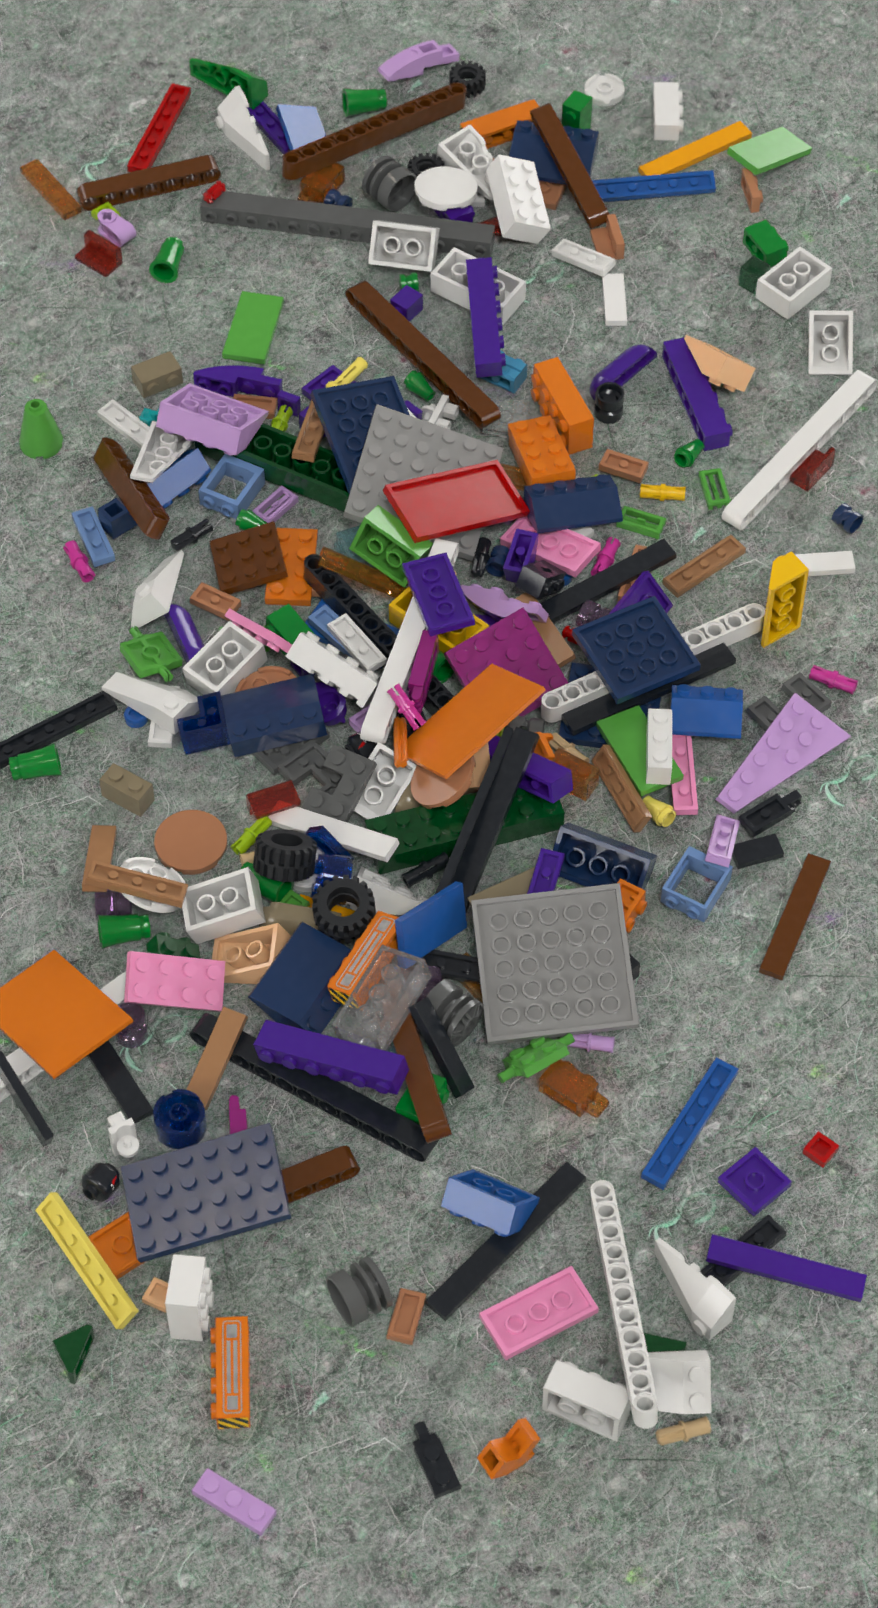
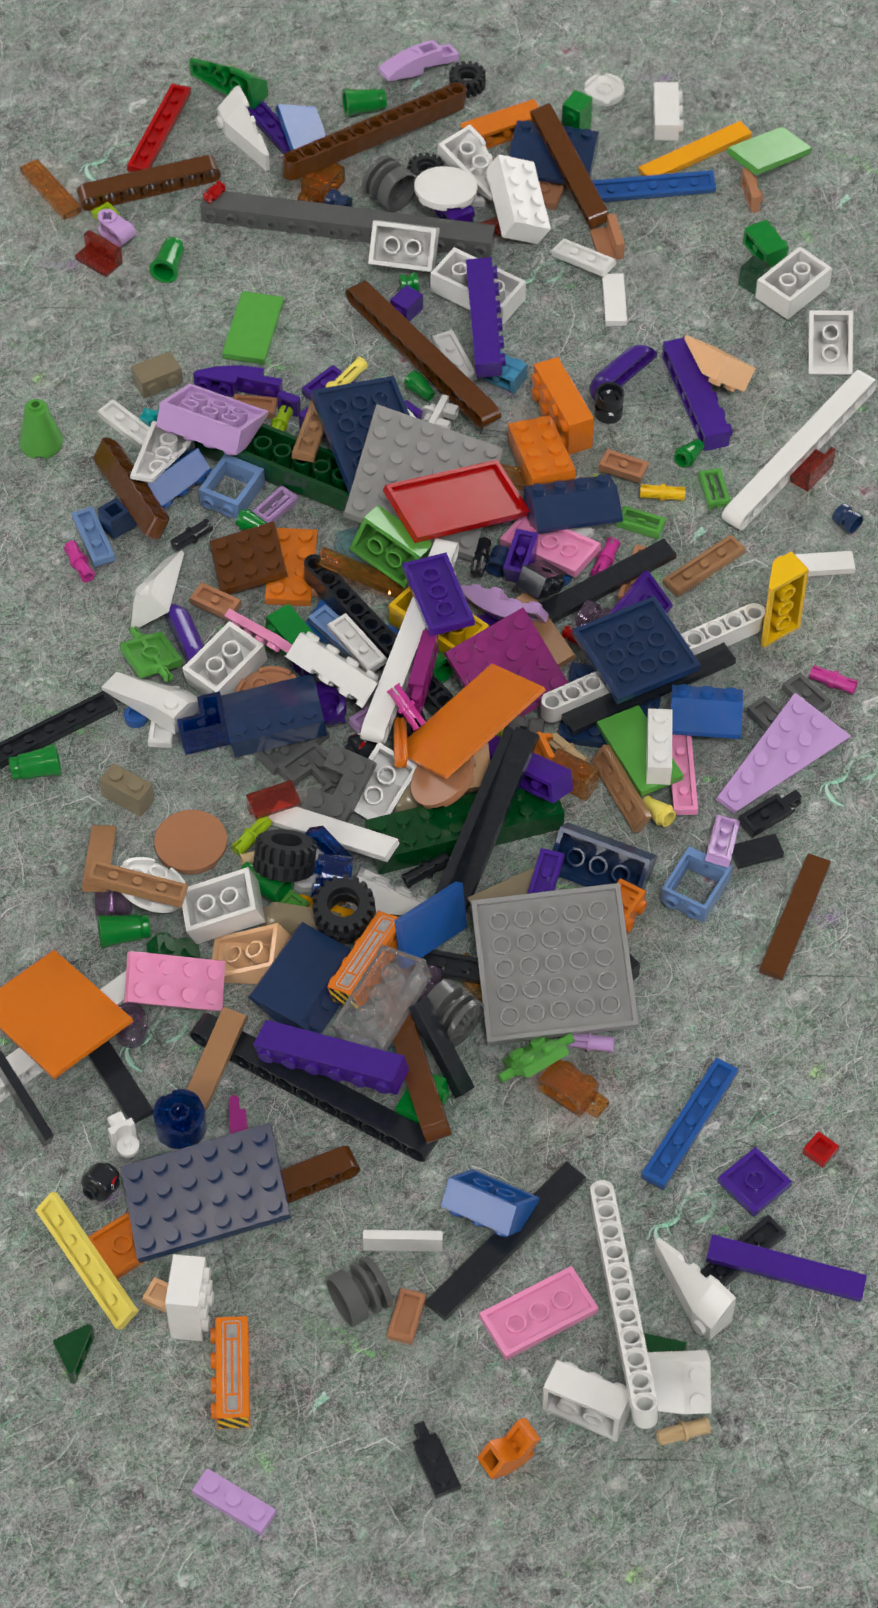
(402, 1240): none -> white tile
(452, 349): none -> white tile

